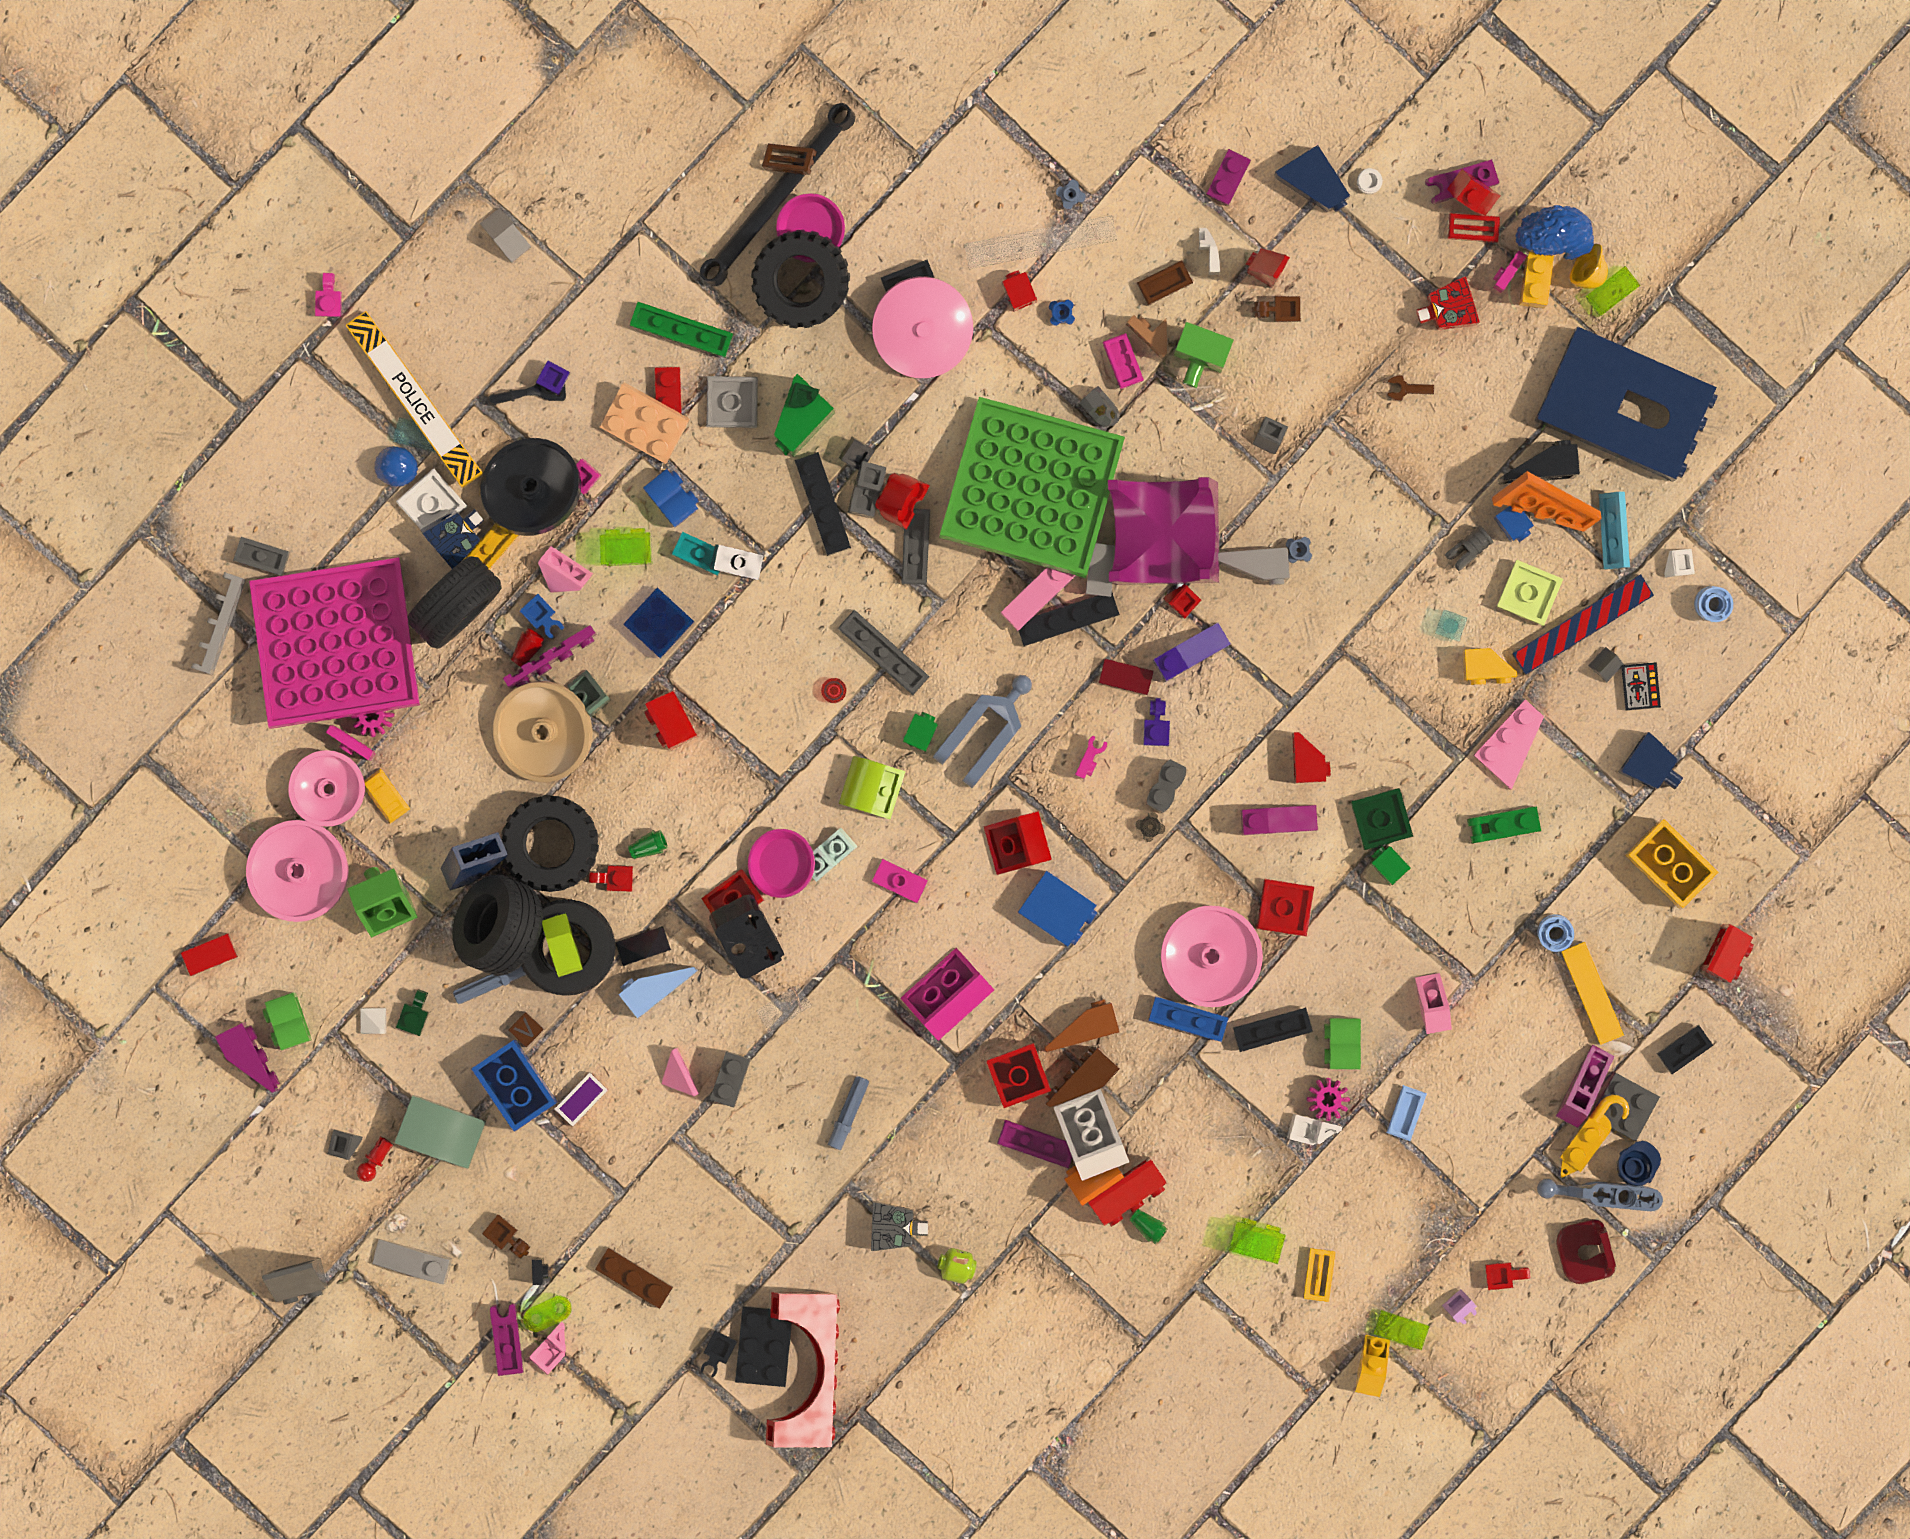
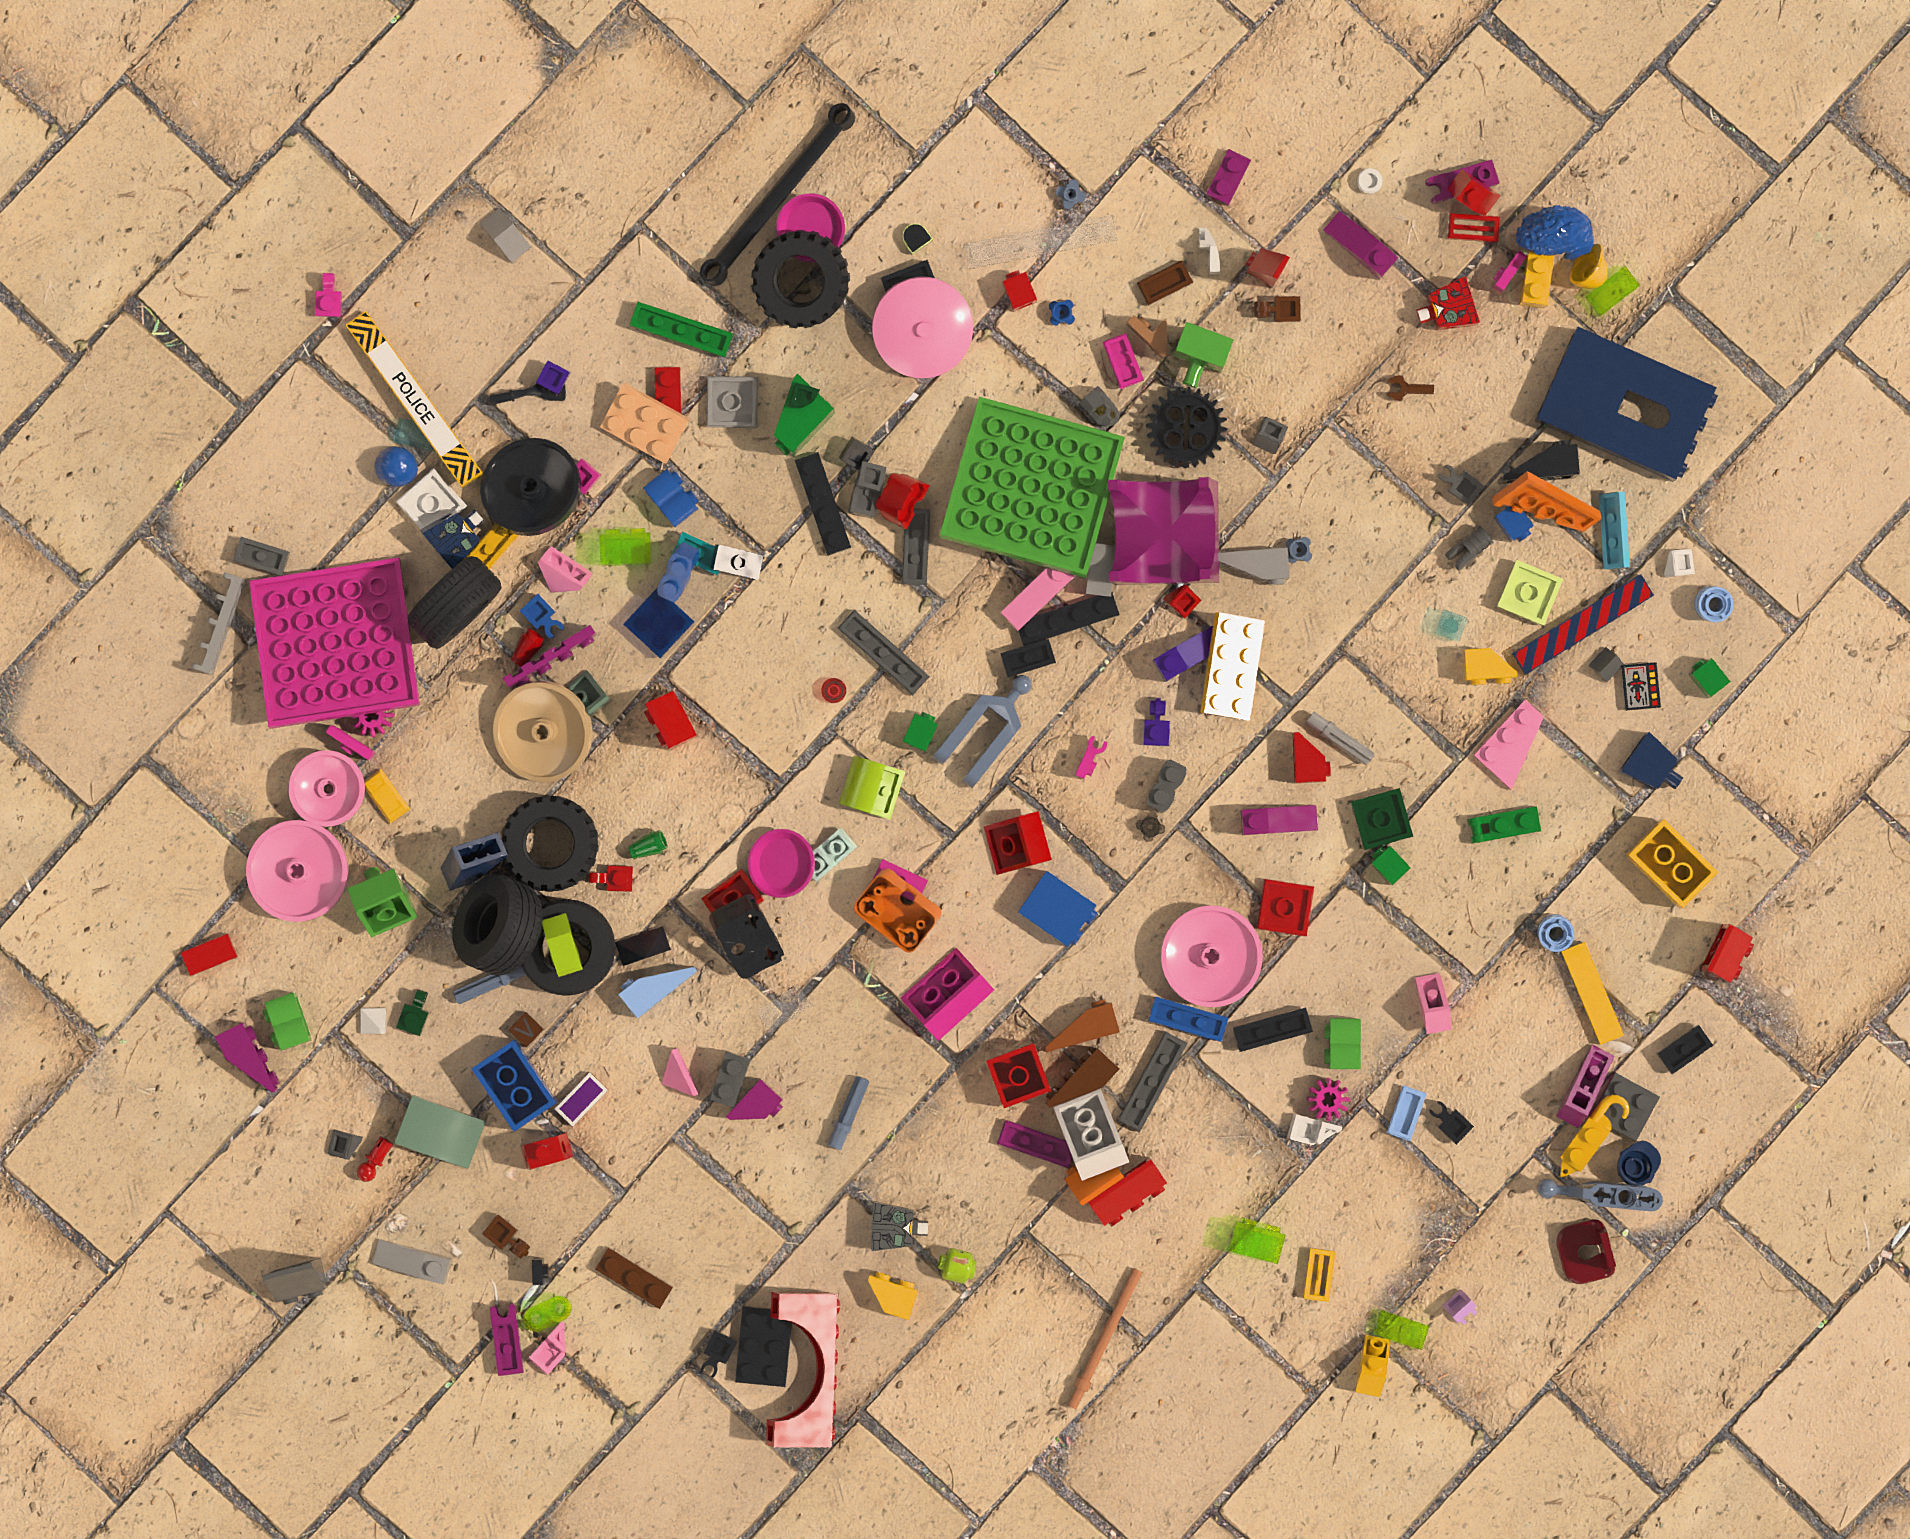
(546, 1151): none -> red torso
(678, 572): none -> blue brick
(757, 1103): none -> magenta slope
(805, 170): reddish brown tile -> none
(893, 916): none -> orange axle
(893, 1296): none -> yellow slope
(916, 237): none -> black tile
(1028, 658): none -> black plate
(1083, 1383): none -> nougat bar
(1126, 677): dark red tile -> none
(1148, 1226): green cone -> none
(1152, 1081): none -> dark grey tile
(1209, 429): none -> black gear
(1232, 666): none -> plate
(1314, 180): dark blue slope -> none
(1328, 730): none -> light grey axle
(1361, 245): none -> magenta slope
(1454, 1124): none -> black plate
(1463, 486): none -> dark grey plate
(1502, 1276): red plate -> none
(1708, 677): none -> green brick

